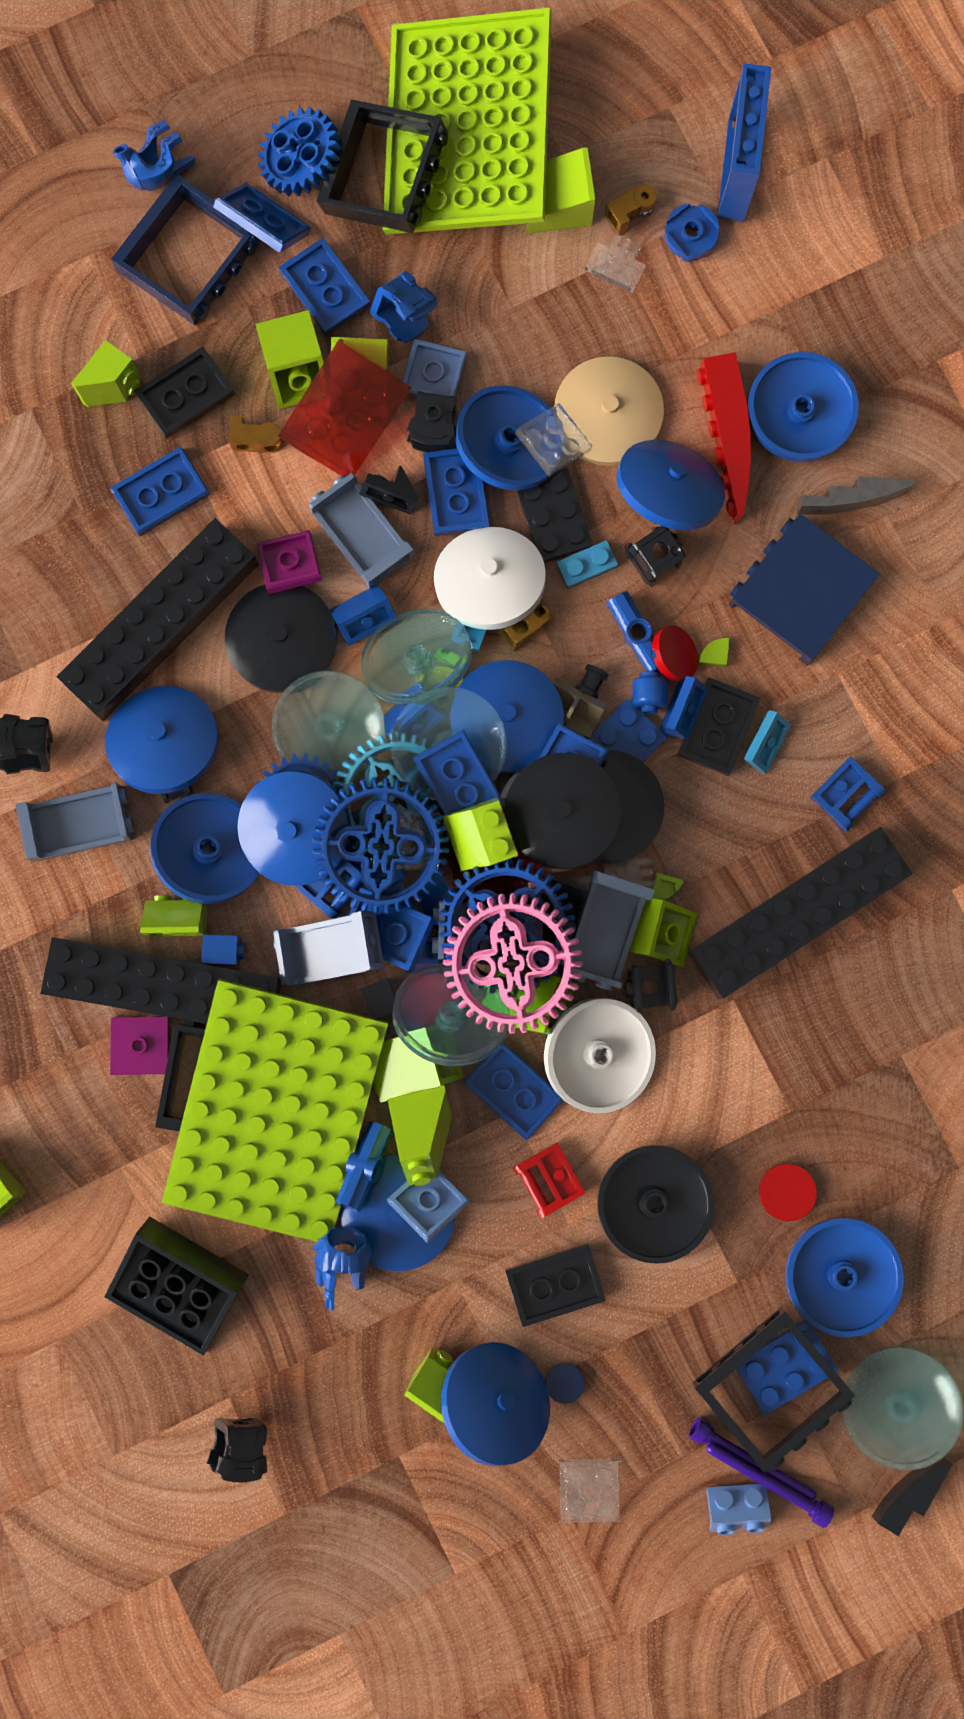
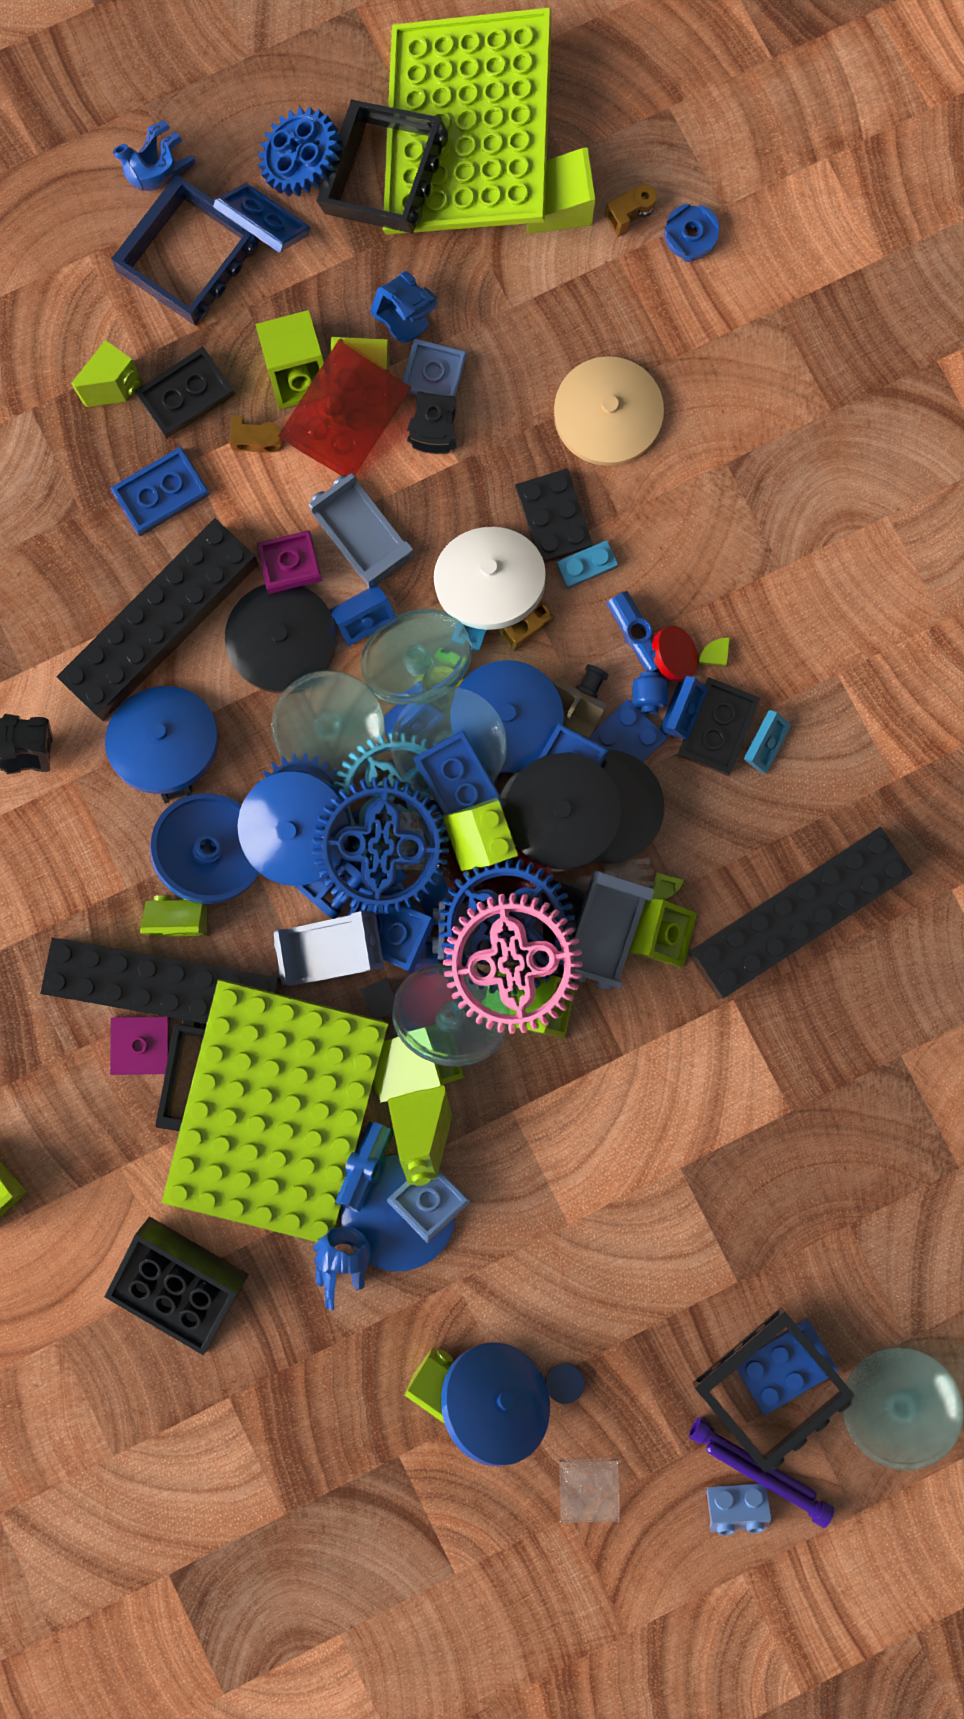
(75, 823): sand blue panel -> none
(222, 950): blue brick -> none
(239, 1449): black piece -> none
(324, 286): blue plate -> none
(395, 494): black slope -> none
(454, 493): blue plate -> none
(489, 441): blue dish -> none
(513, 1091): blue tile -> none
(553, 439): clear plate -> none
(555, 1285): black plate -> none
(558, 1176): red plate -> none
(599, 1055): white dish -> none
(617, 263): clear hinge -> none
(644, 559): black piece -> none
(655, 1204): black dish -> none
(665, 980): black piece -> none
(670, 484): blue dish -> none
(729, 426): red slope -> none
(744, 142): blue window -> none
(787, 1192): red tile -> none
(802, 407): blue dish -> none
(803, 587): dark blue panel -> none
(841, 787): blue plate -> none
(844, 1277): blue dish -> none
(862, 494): flat silver slope -> none
(911, 1494): black slope -> none

